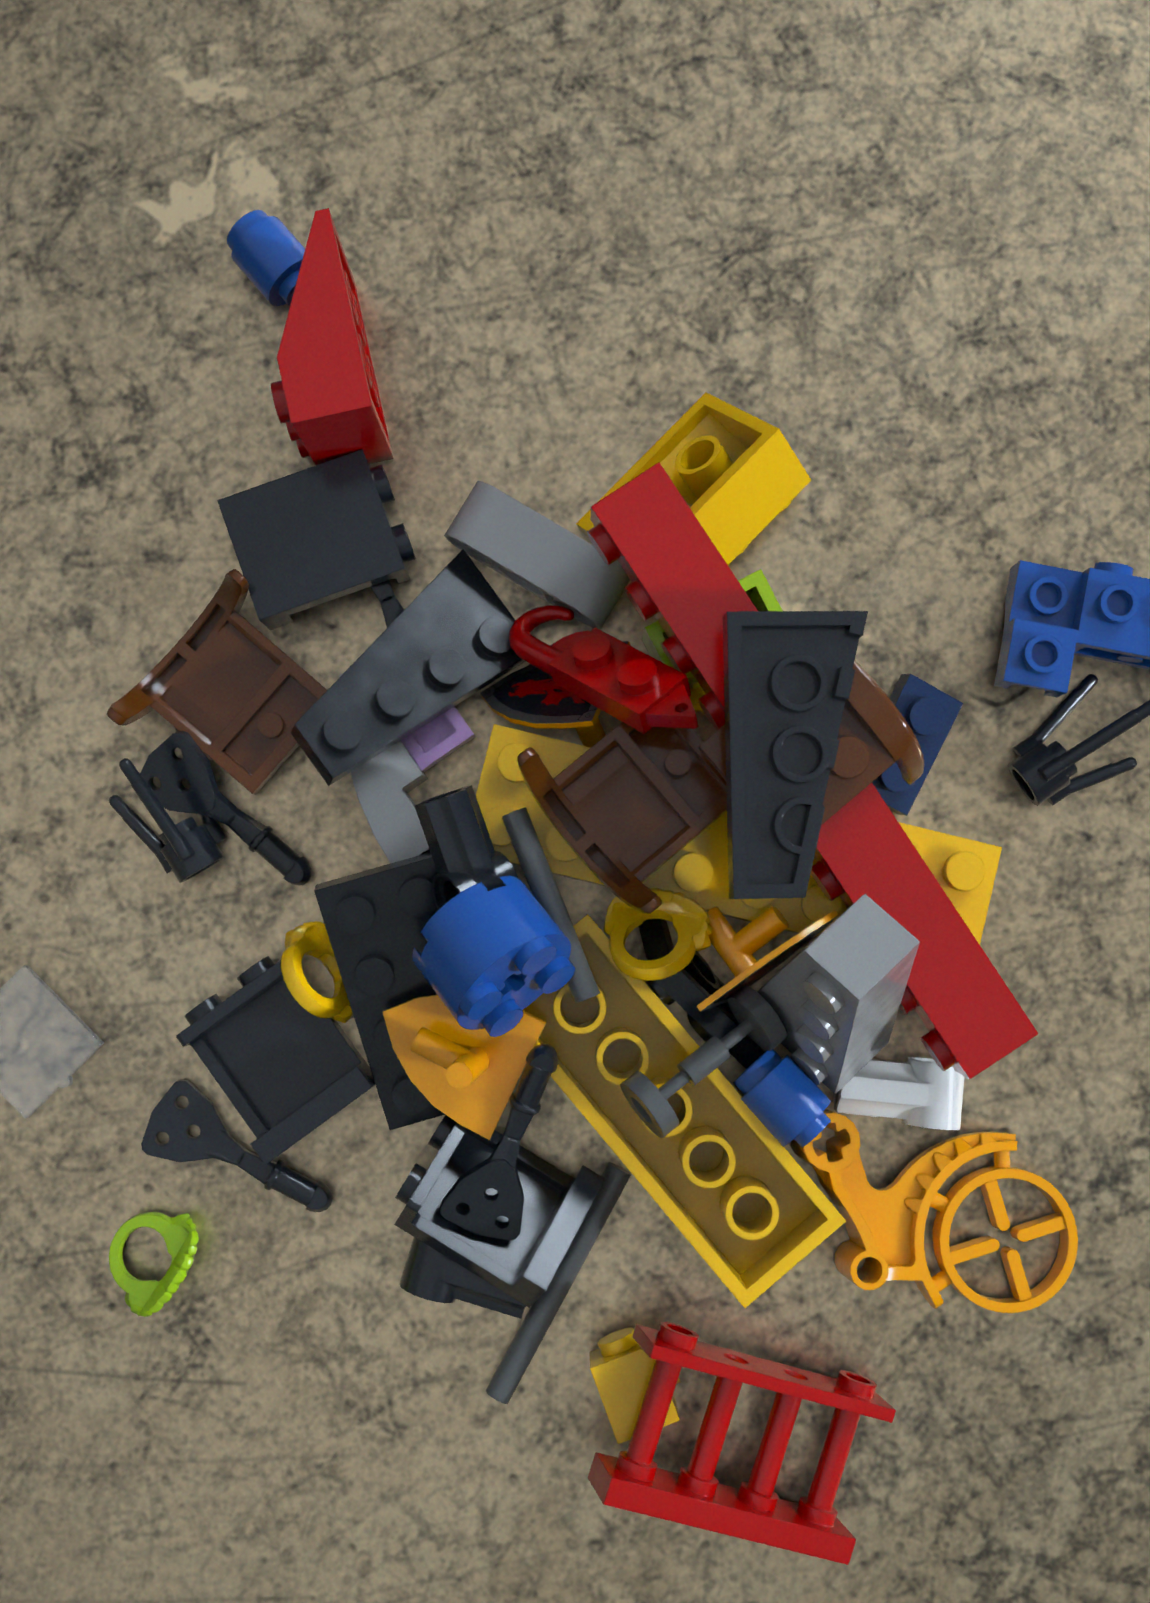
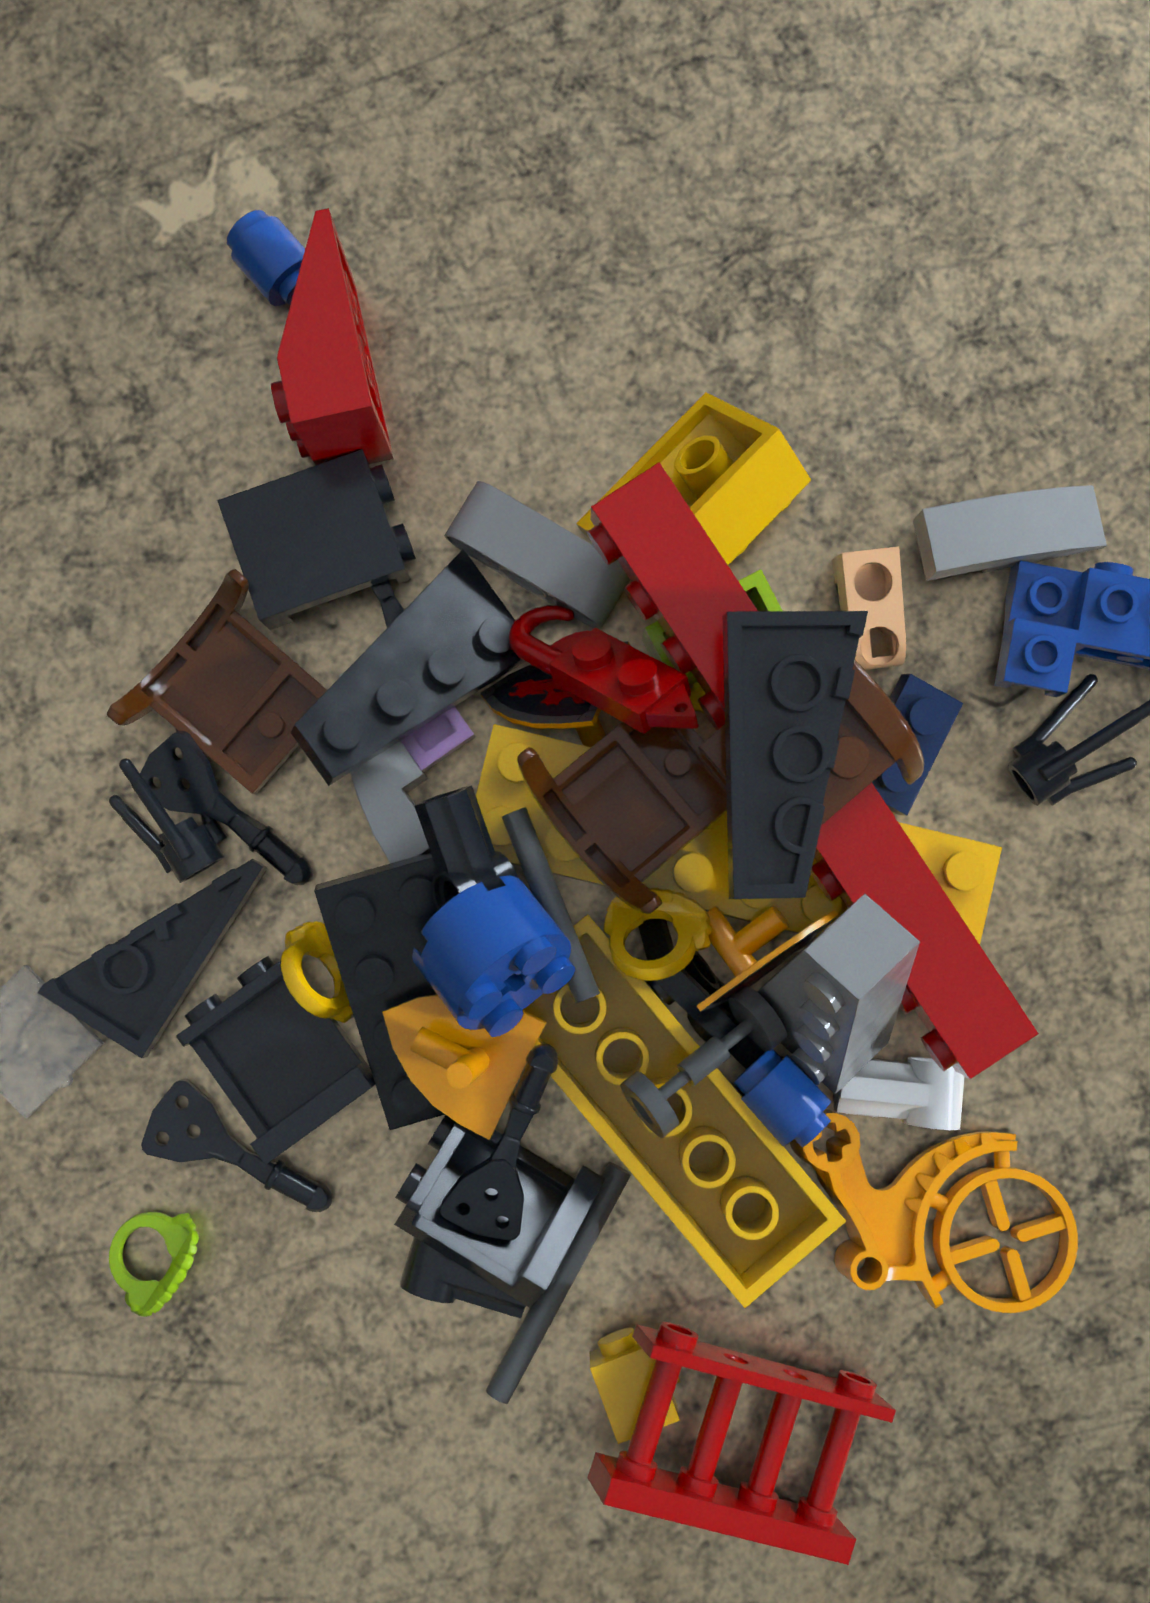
(142, 979): none -> black wing
(874, 584): none -> light nougat leg
(1008, 528): none -> light grey slope

